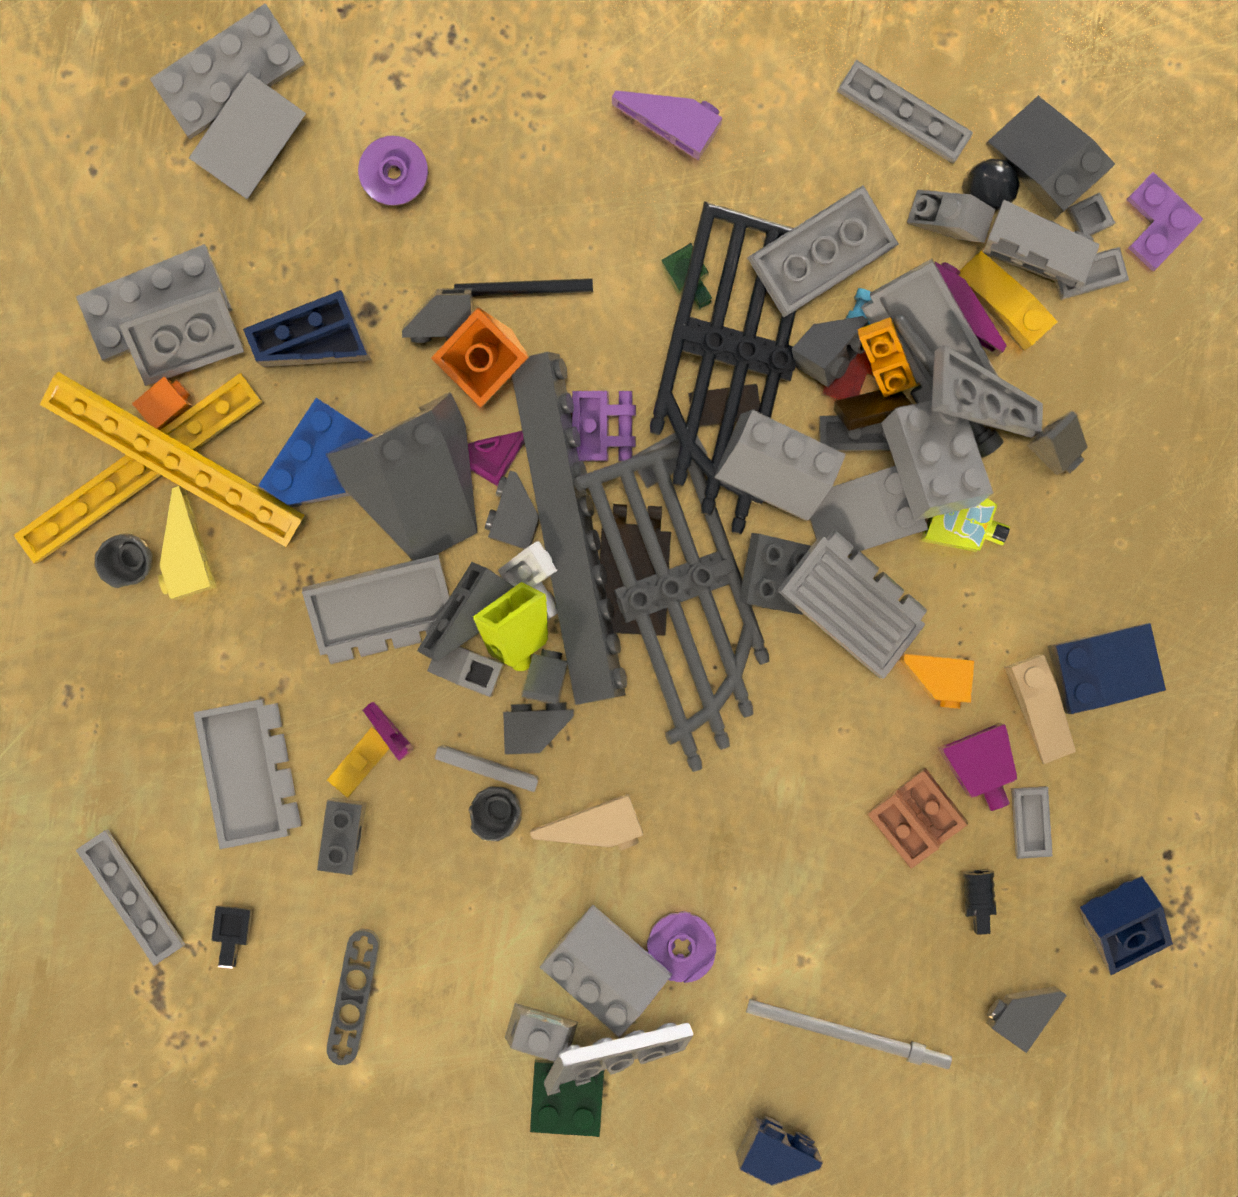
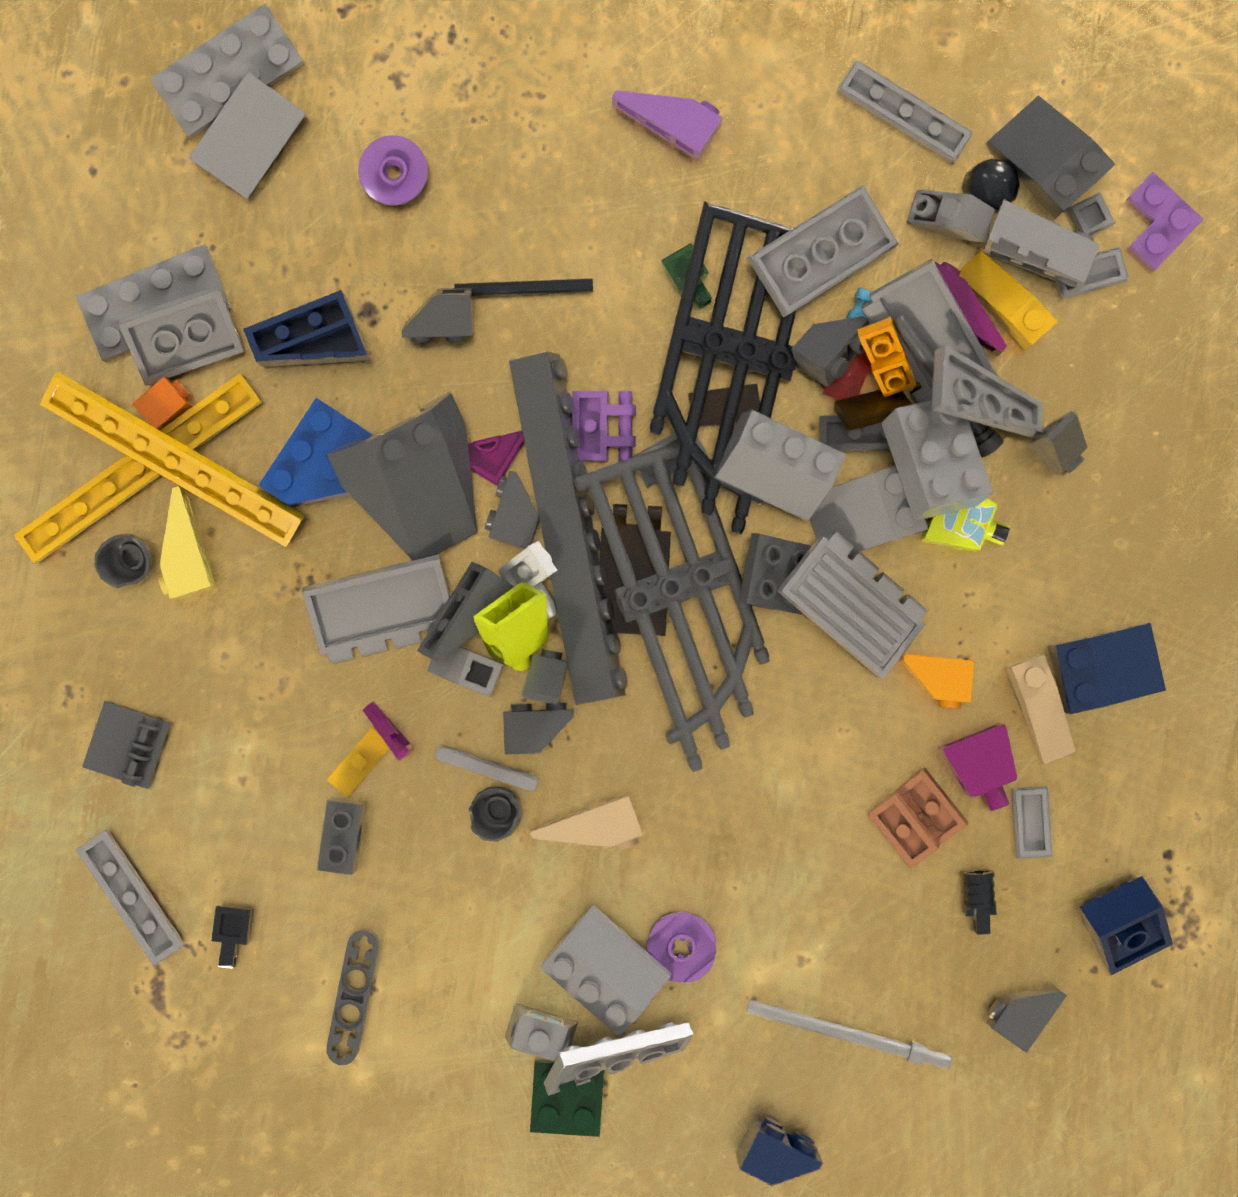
(126, 745): none -> dark grey hinge
(243, 773): light grey hinge -> none
(481, 356): orange slope -> none

